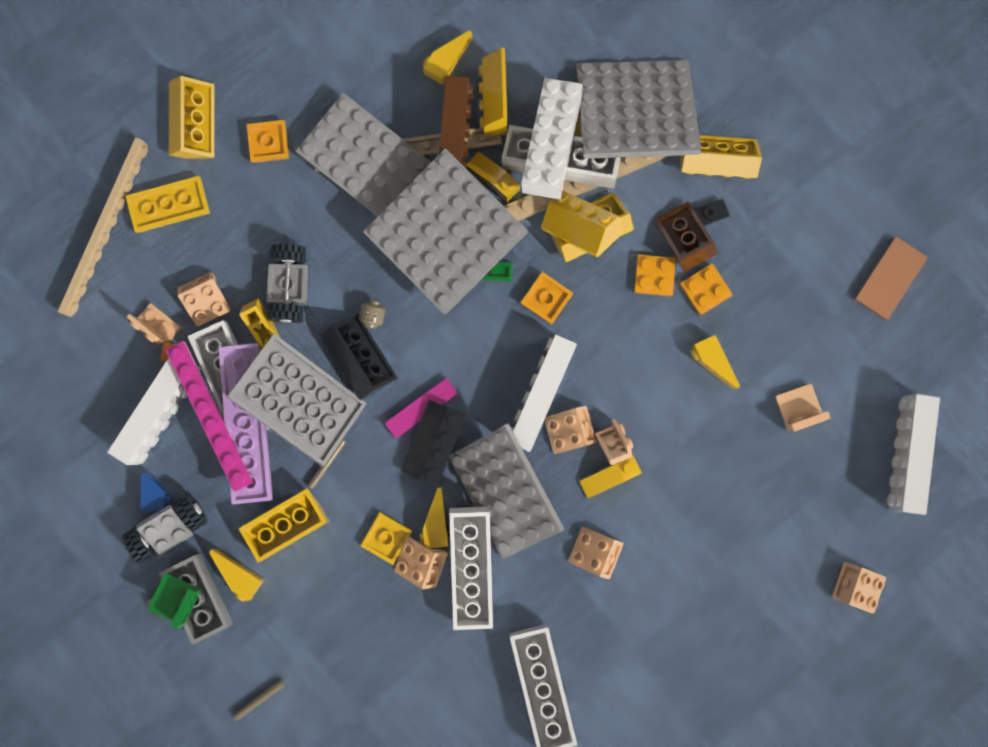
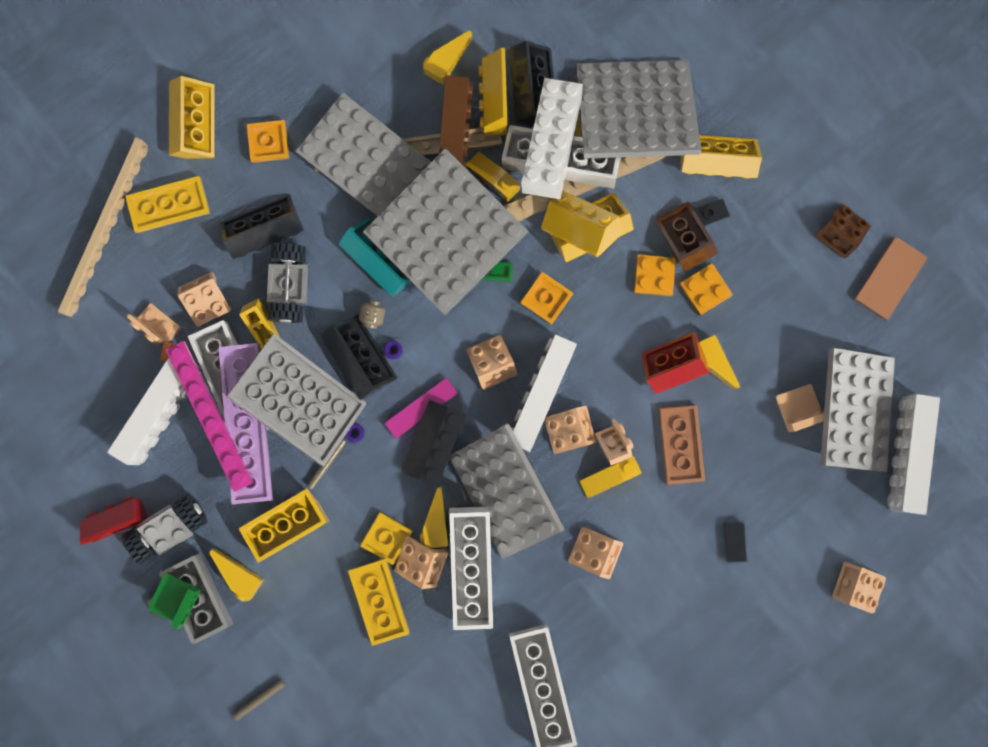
(112, 520): none -> red slope
(153, 494): blue slope -> none
(261, 226): none -> black slope
(359, 437): none -> dark purple plate
(373, 259): none -> teal slope
(379, 602): none -> yellow plate
(389, 345): none -> dark purple plate
(492, 362): none -> light nougat bracket
(529, 67): none -> black slope
(674, 363): none -> red slope
(681, 444): none -> nougat tile
(735, 542): none -> black tile
(844, 231): none -> reddish brown bracket
(857, 410): none -> light grey plate

